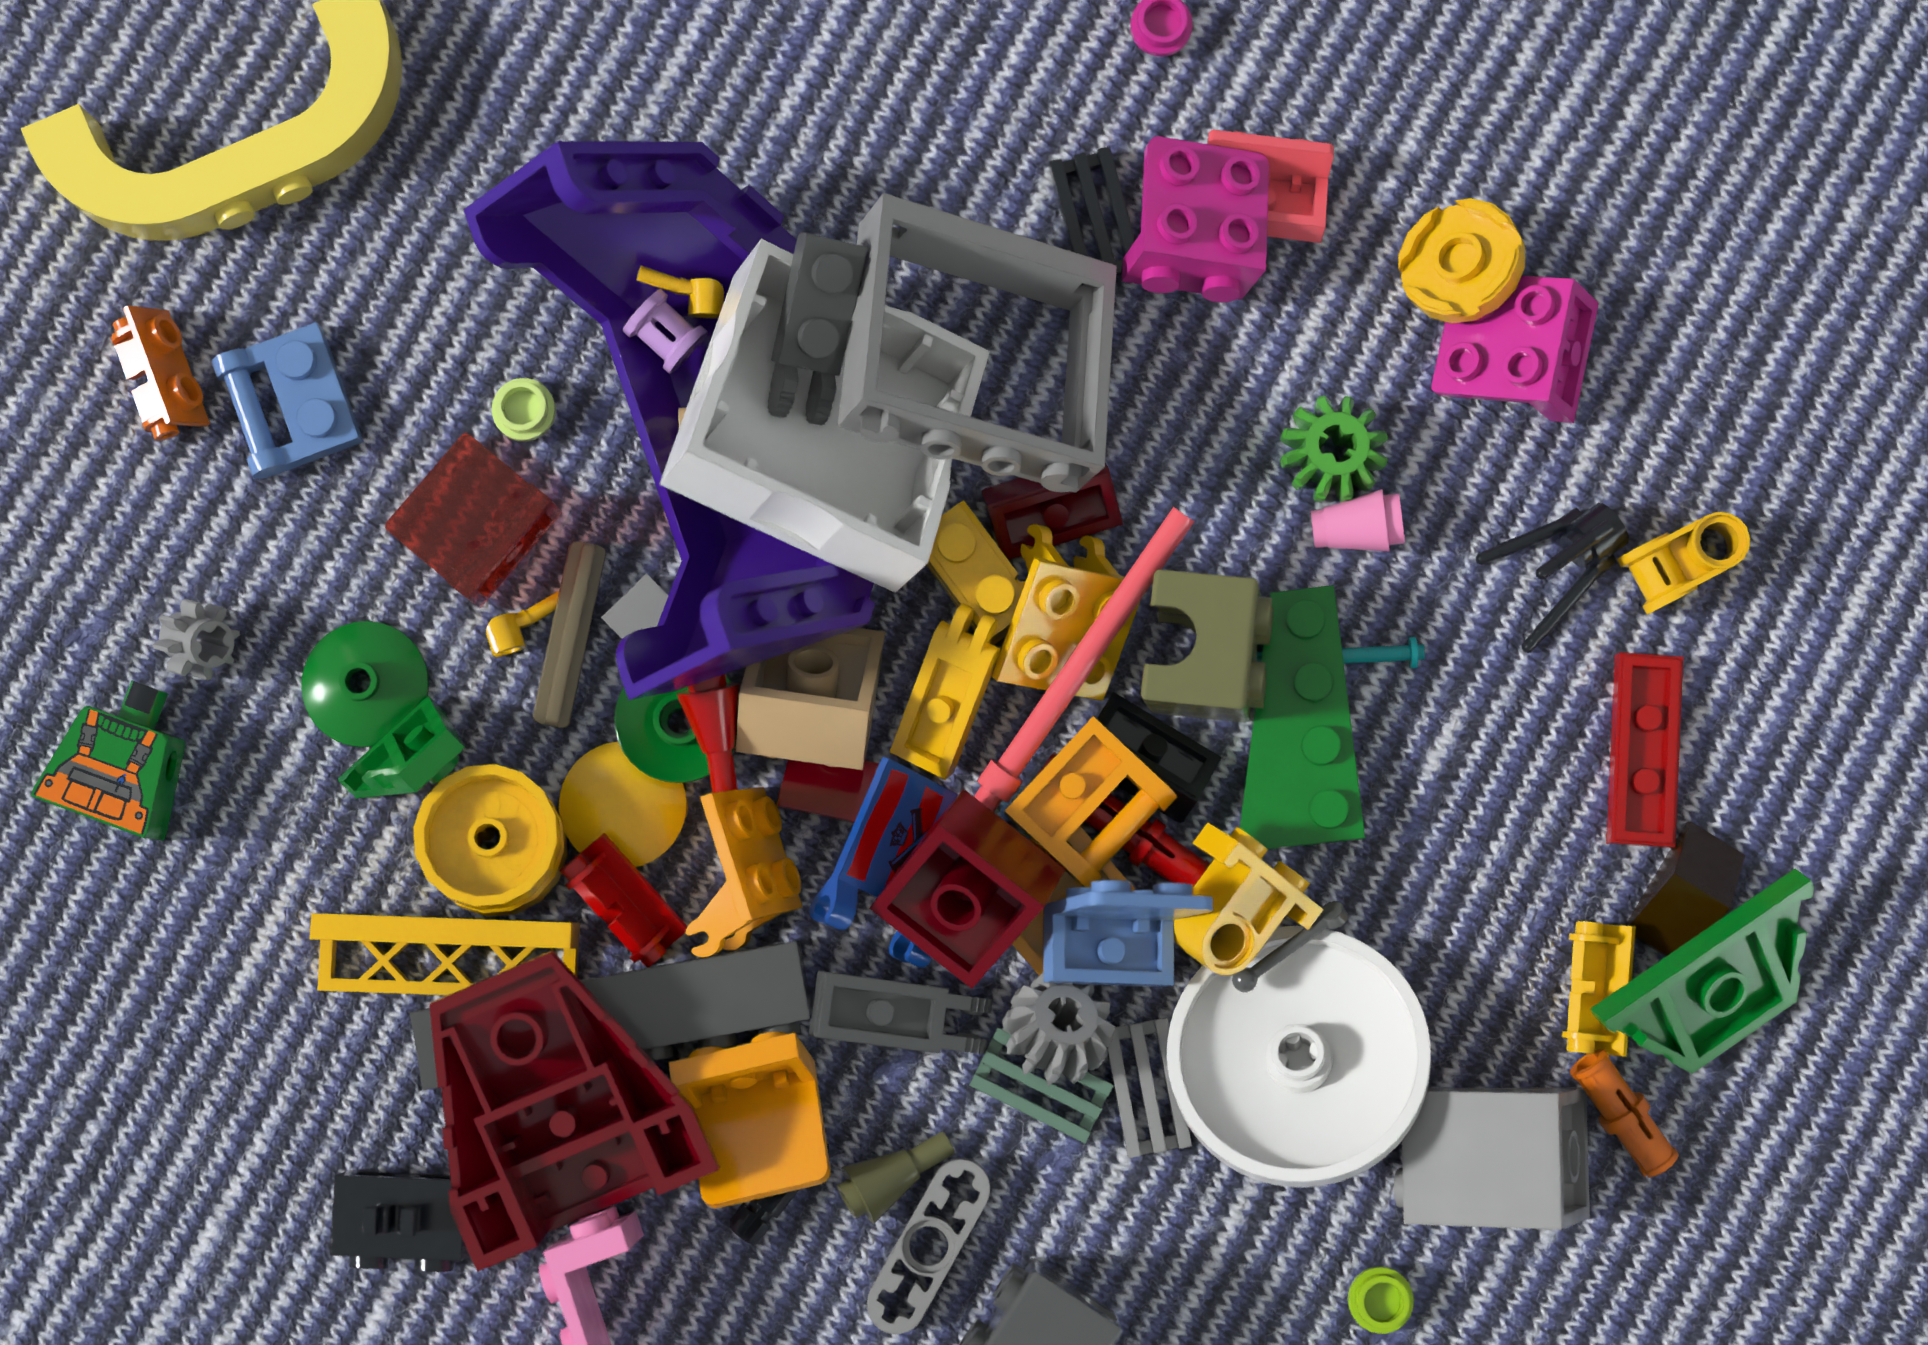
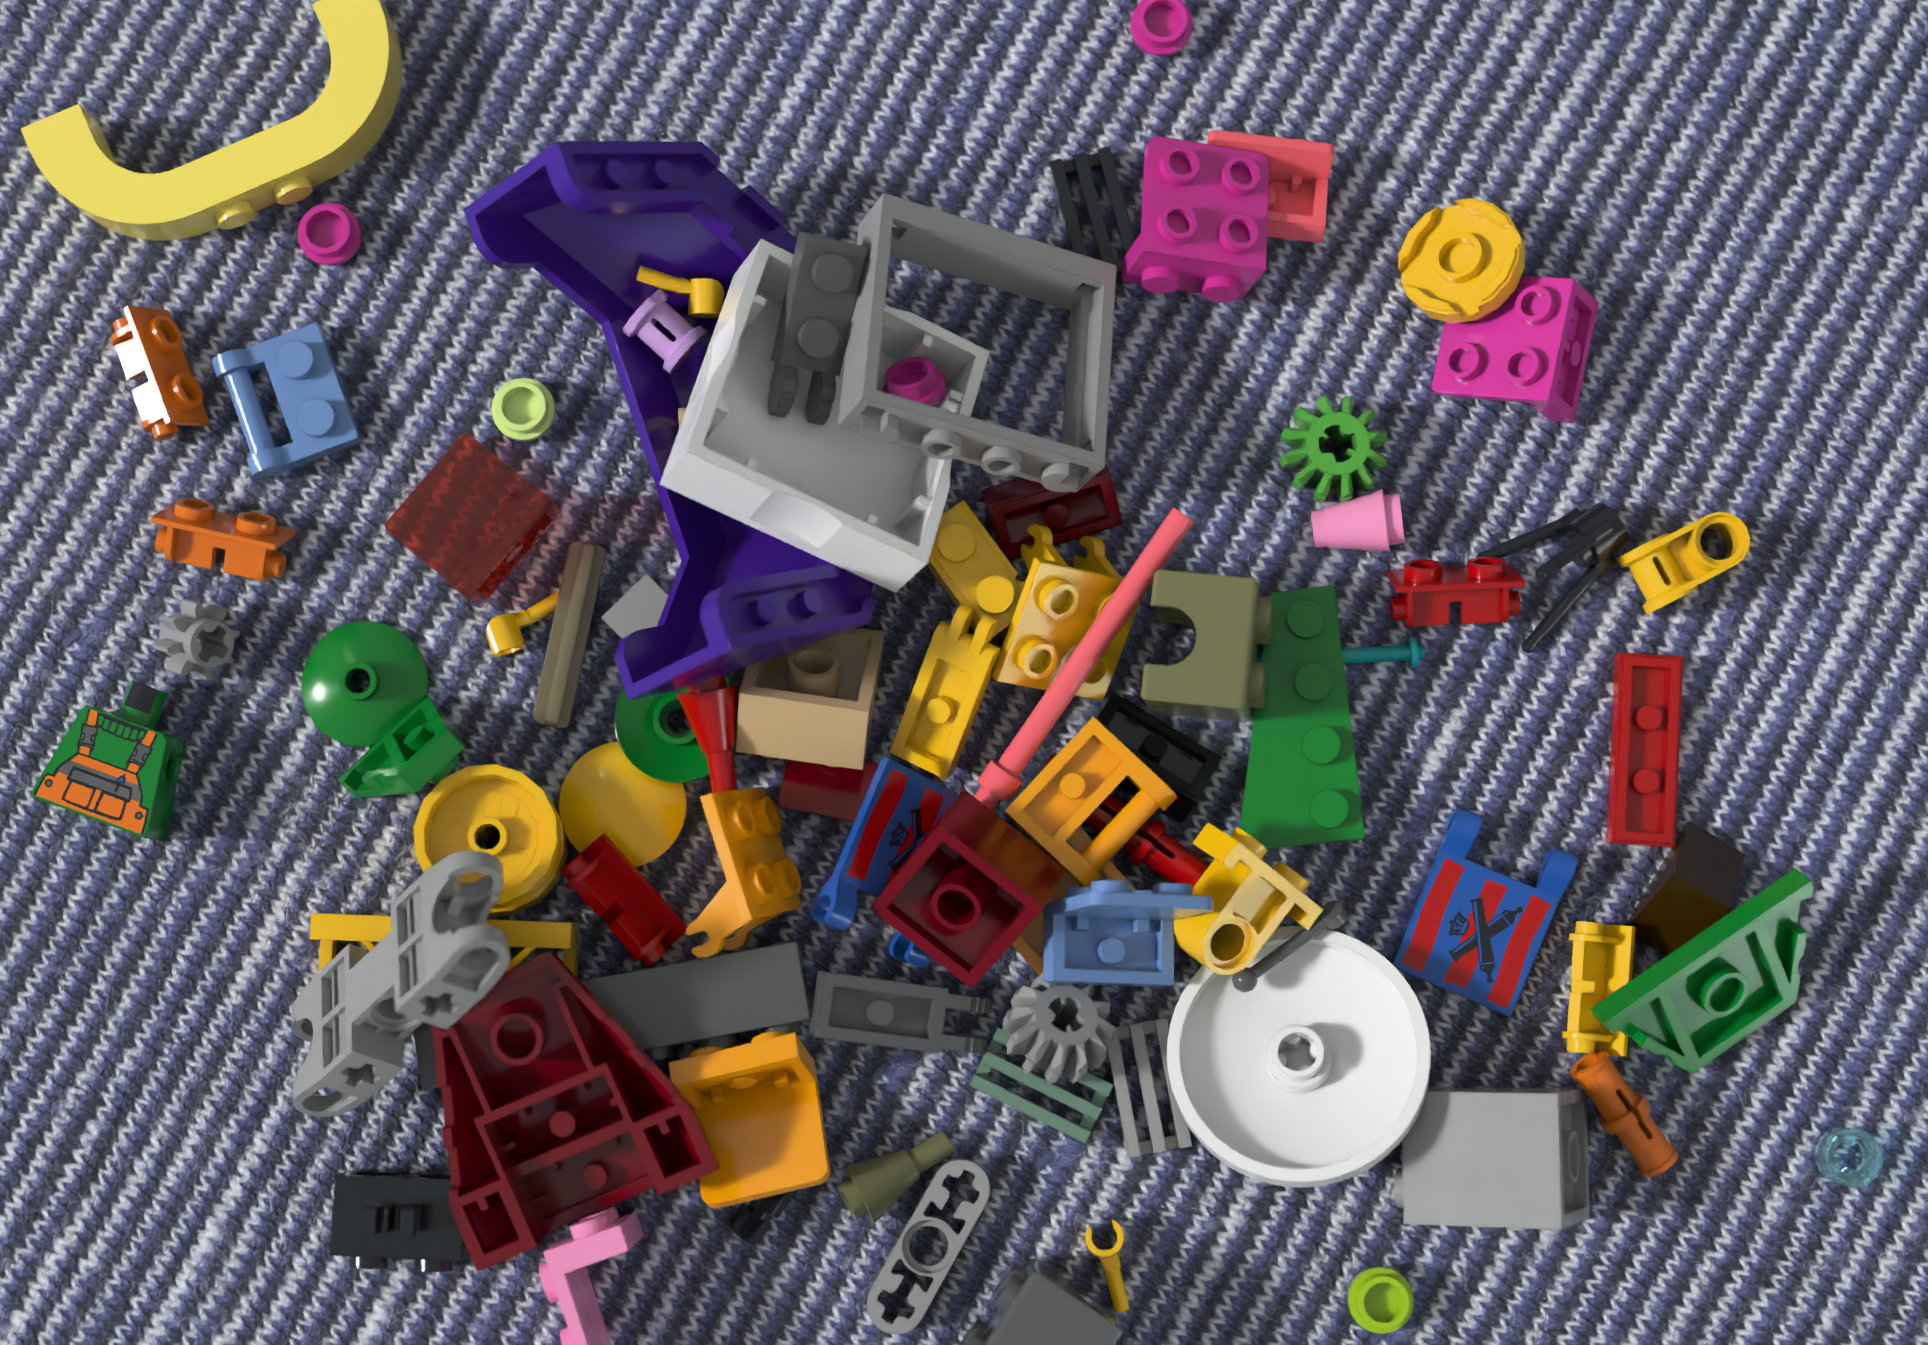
(197, 531): none -> orange hinge
(329, 234): none -> dark pink plate
(418, 973): none -> light grey piece
(915, 380): none -> dark pink plate
(1111, 1267): none -> yellow hand
(1476, 926): none -> flag
(1479, 587): none -> red hinge
(1871, 1153): none -> clear light blue bush

